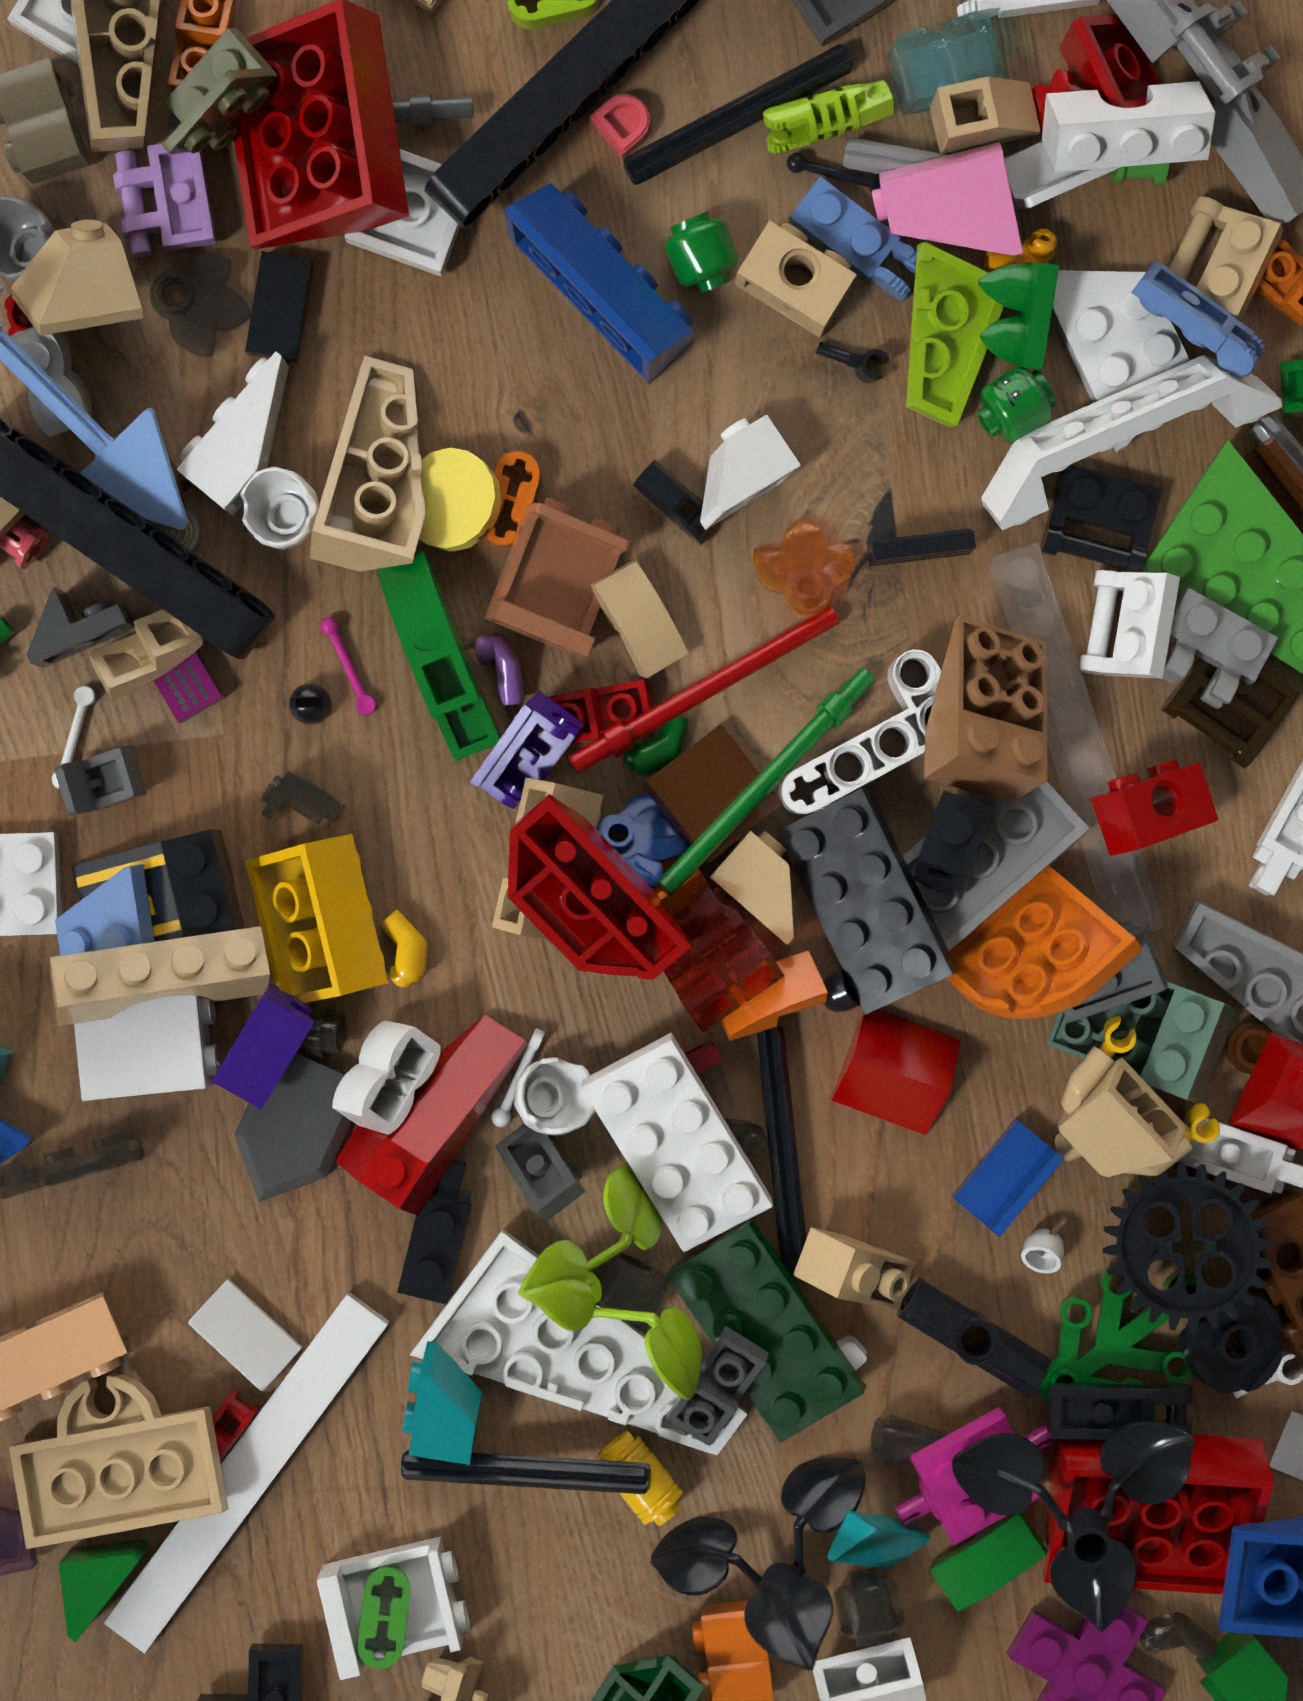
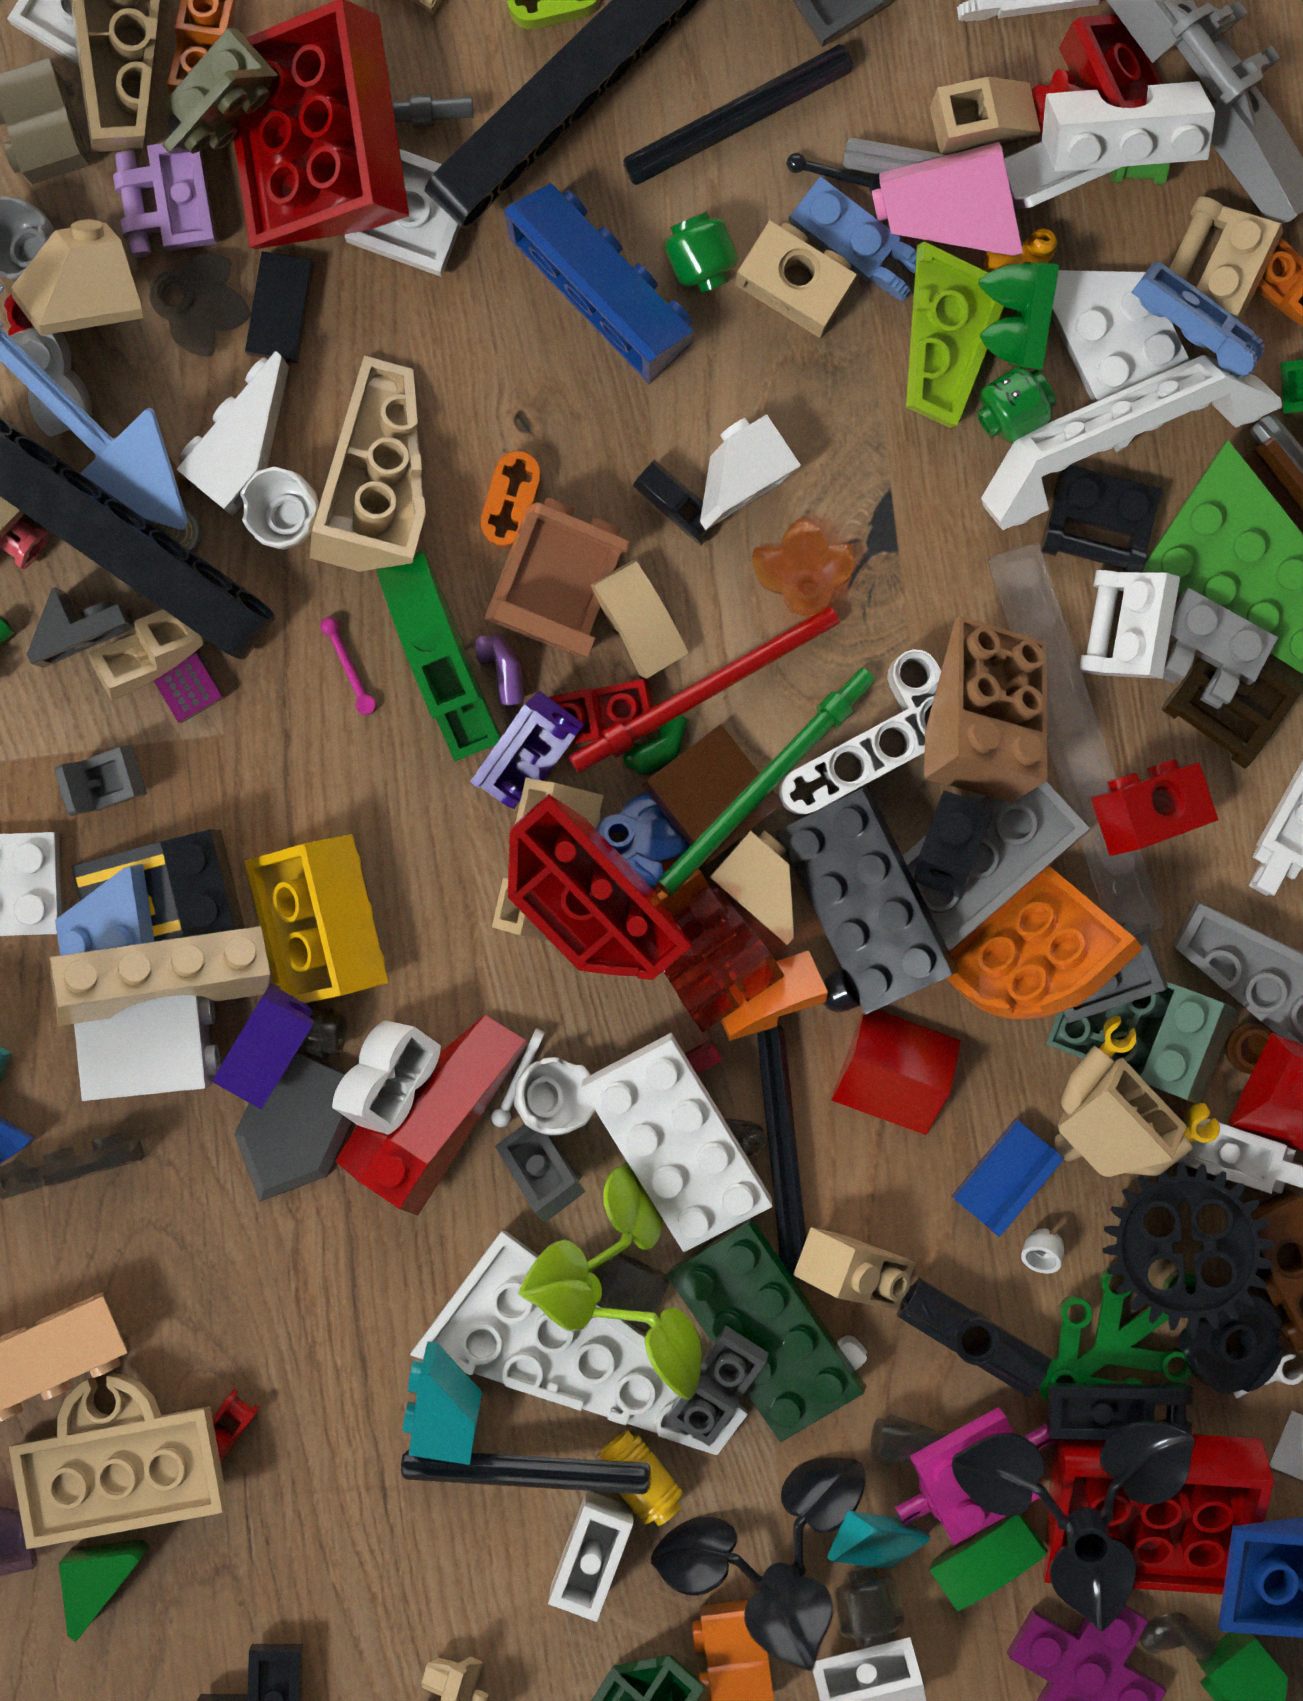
(84, 698): white hinge -> none
(244, 1335): white slope -> none
(248, 1470): white tile -> none
(310, 715): black hinge -> none
(311, 800): clear smoke bracket -> none
(371, 1614): bright green beam -> none
(410, 952): yellow arm -> none
(433, 1612): white panel -> none
(437, 1239): black hinge -> none
(459, 499): light yellow tile -> none
(591, 1556): none -> white brick
(622, 123): coral tile -> none
(826, 115): lime hinge -> none
(855, 360): black hand -> none
(921, 547): black tile -> none
(942, 58): clear light blue brick -> none

